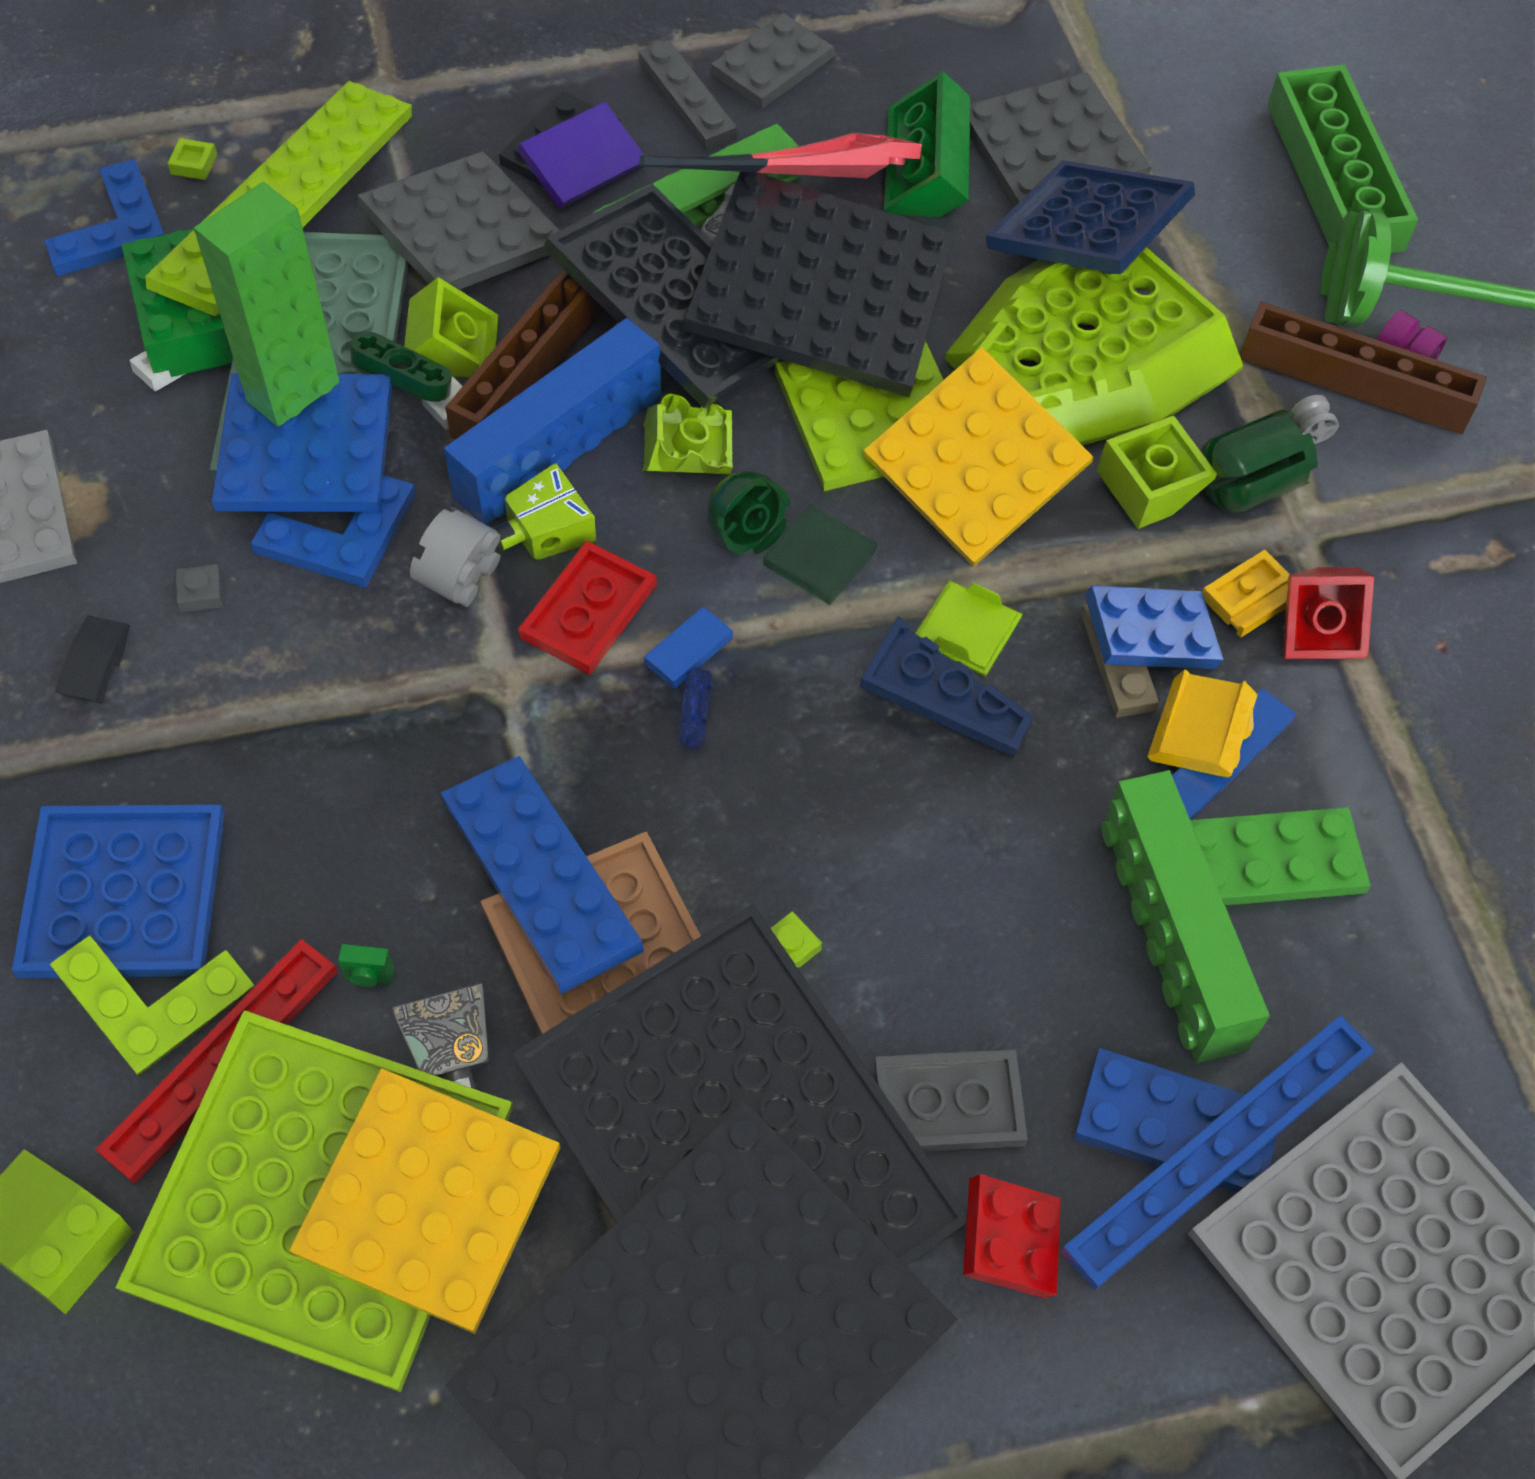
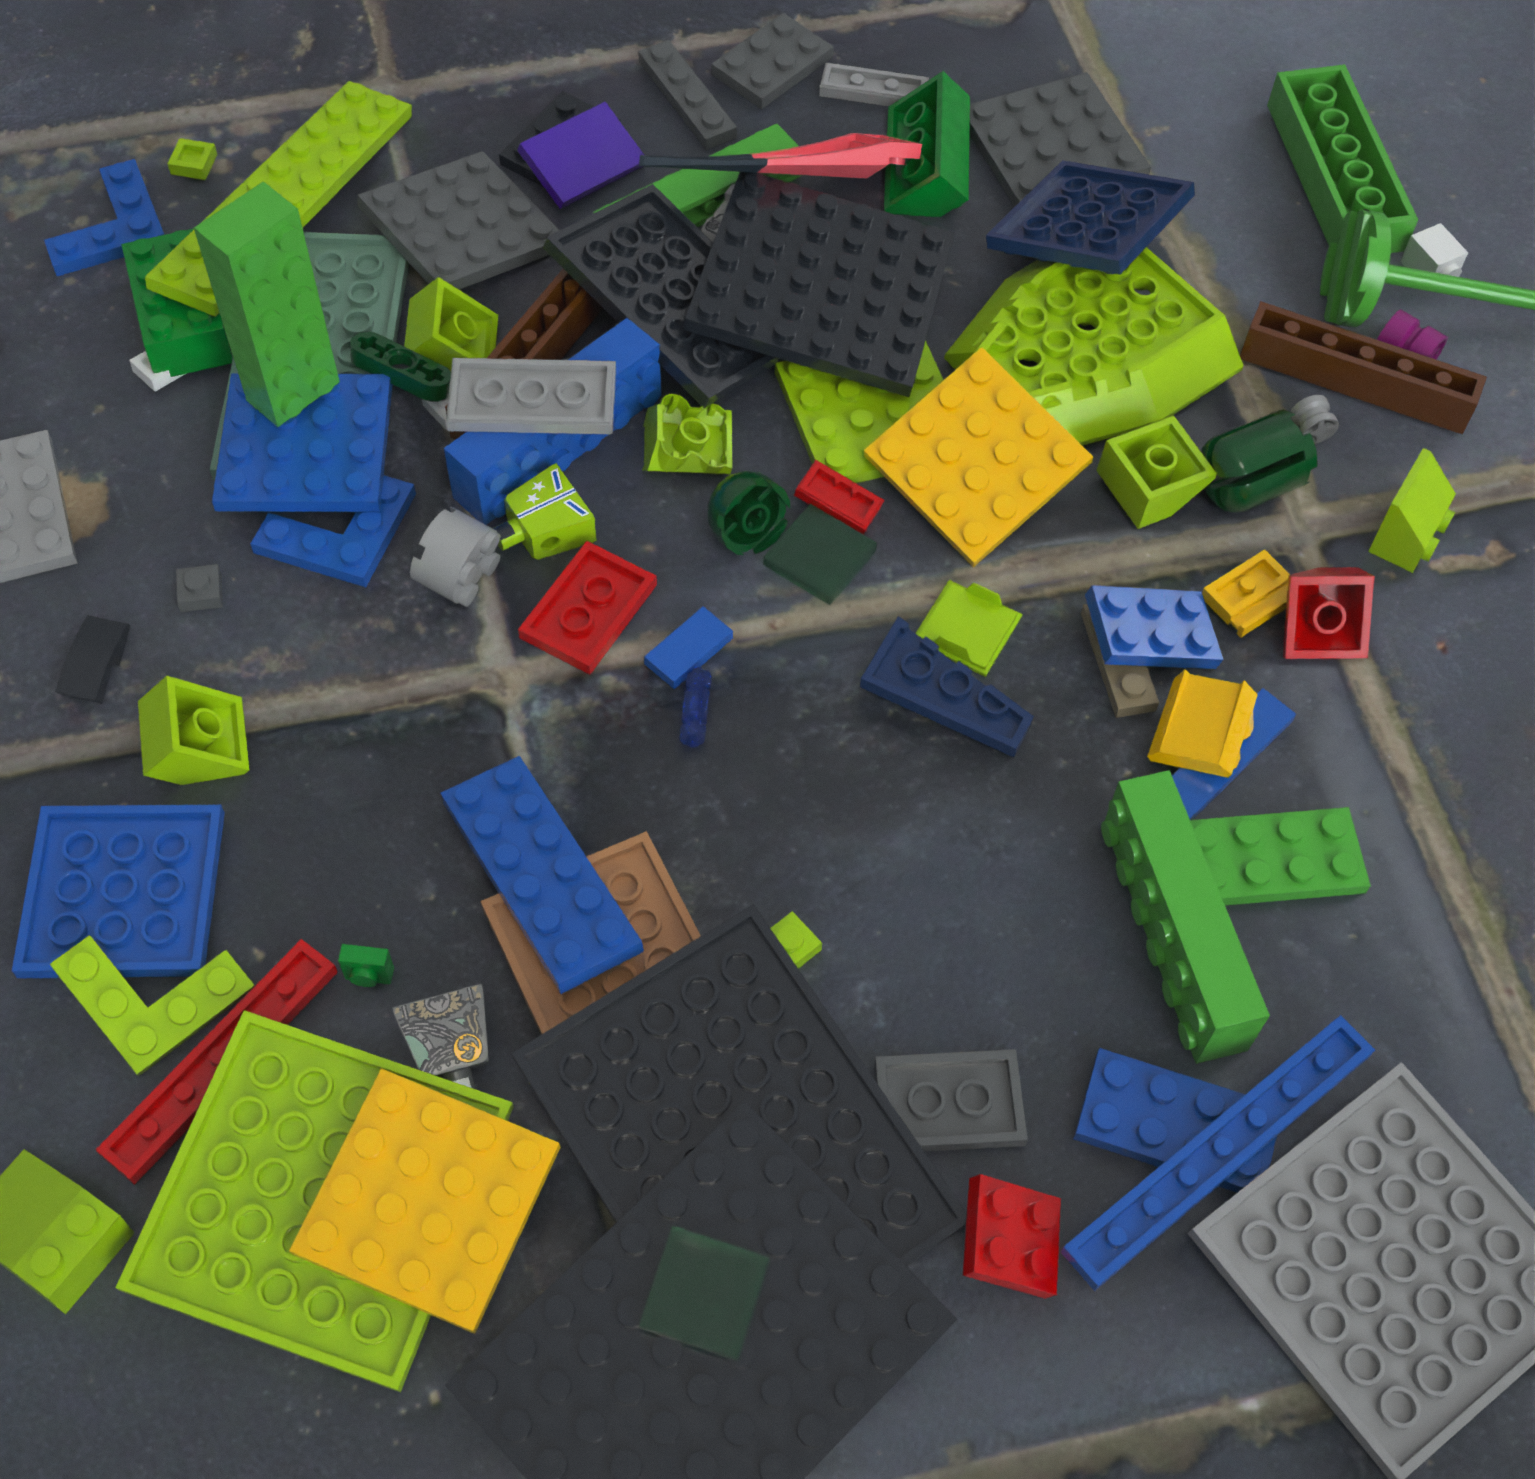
(191, 733): none -> lime slope
(531, 396): none -> light grey tile
(704, 1293): none -> clear green tile
(839, 497): none -> red plate
(866, 84): none -> light grey tile
(1416, 515): none -> lime slope
(1434, 252): none -> white brick

